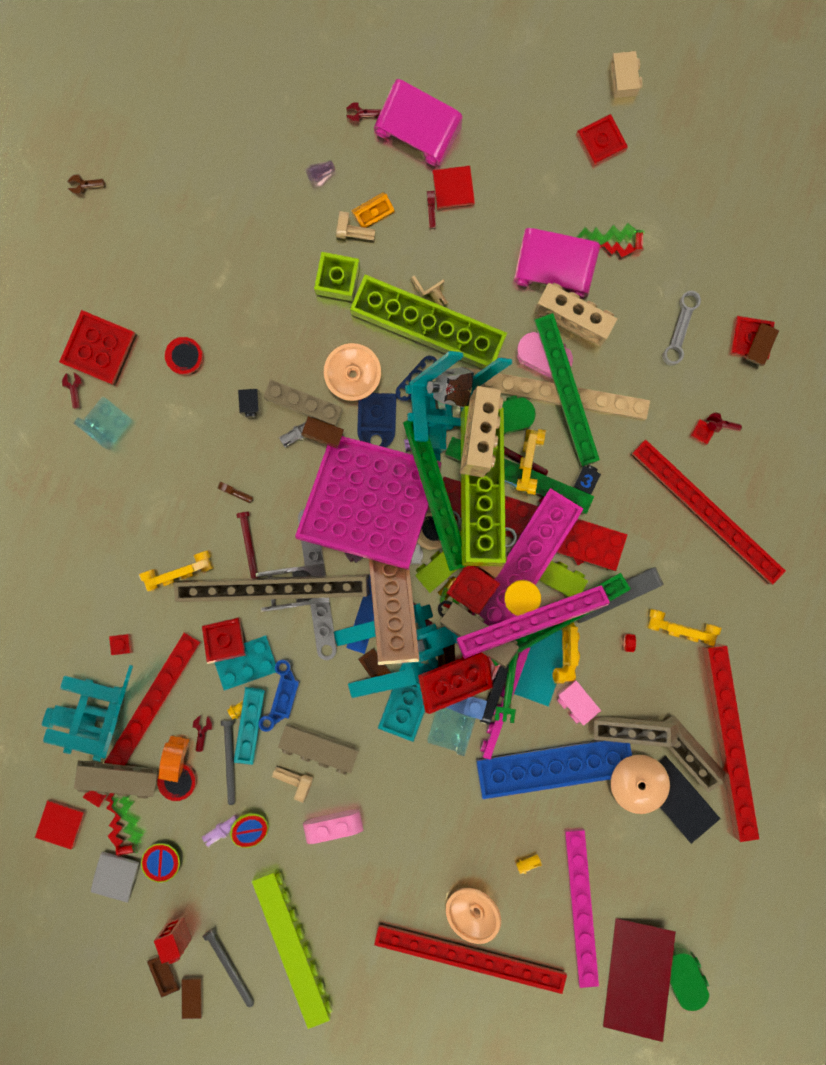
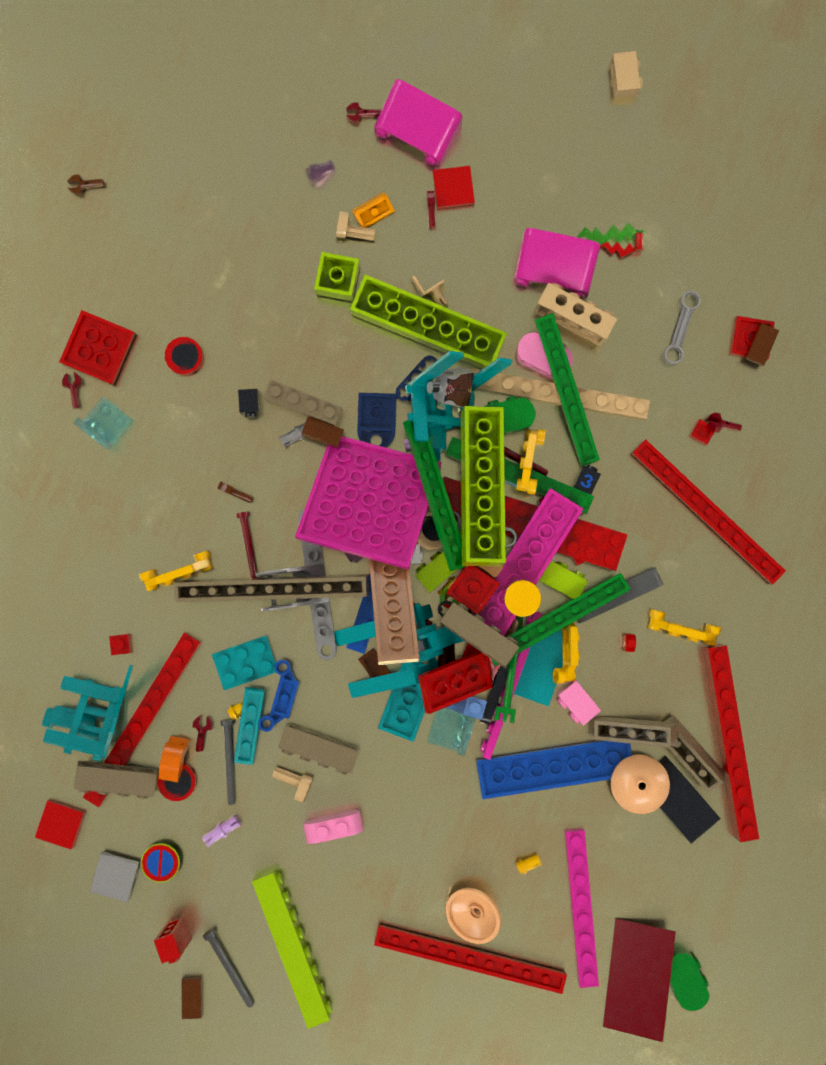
(122, 813): piece -> none
(163, 976): reddish brown tile -> none
(223, 640): red tile -> none
(248, 830): piece -> none
(345, 360): light nougat dish -> none
(480, 431): tan brick -> none
(532, 621): dark pink plate -> none
(602, 139): red tile -> none

